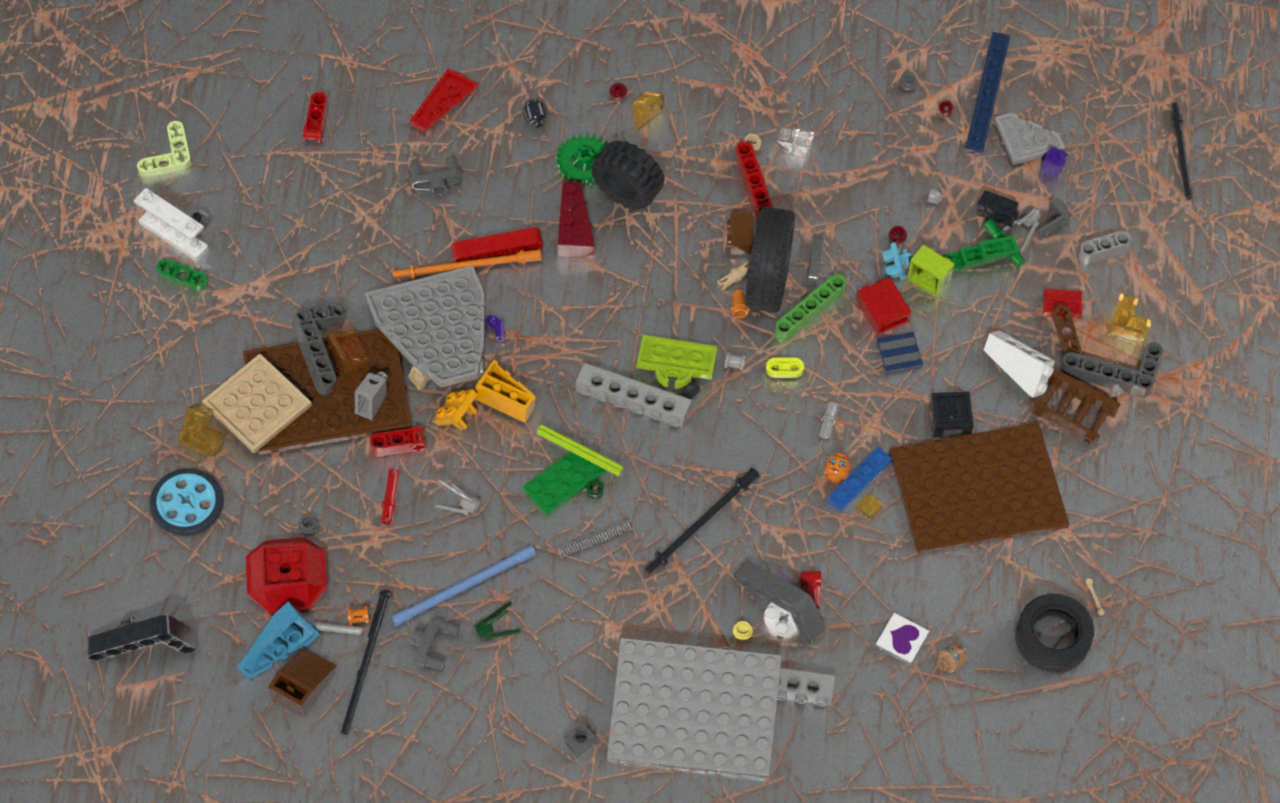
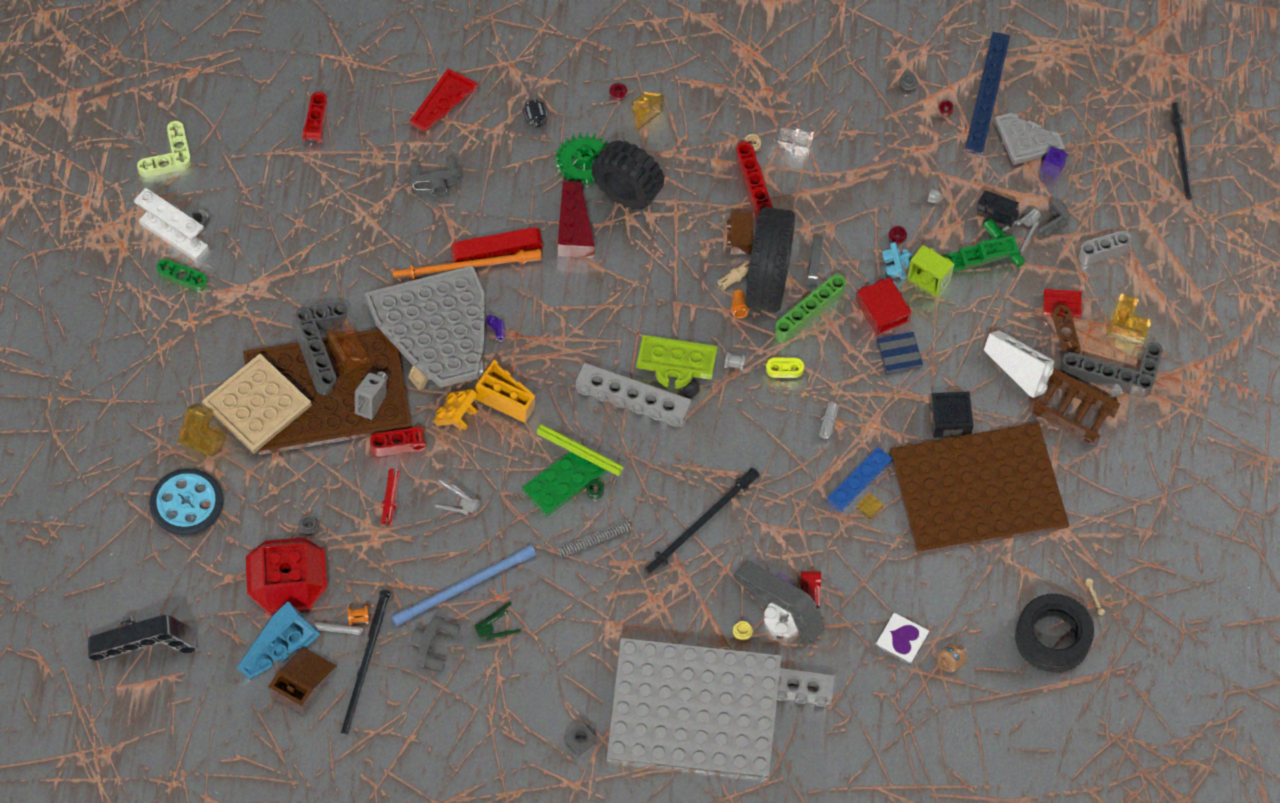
(837, 468): orange head -> none

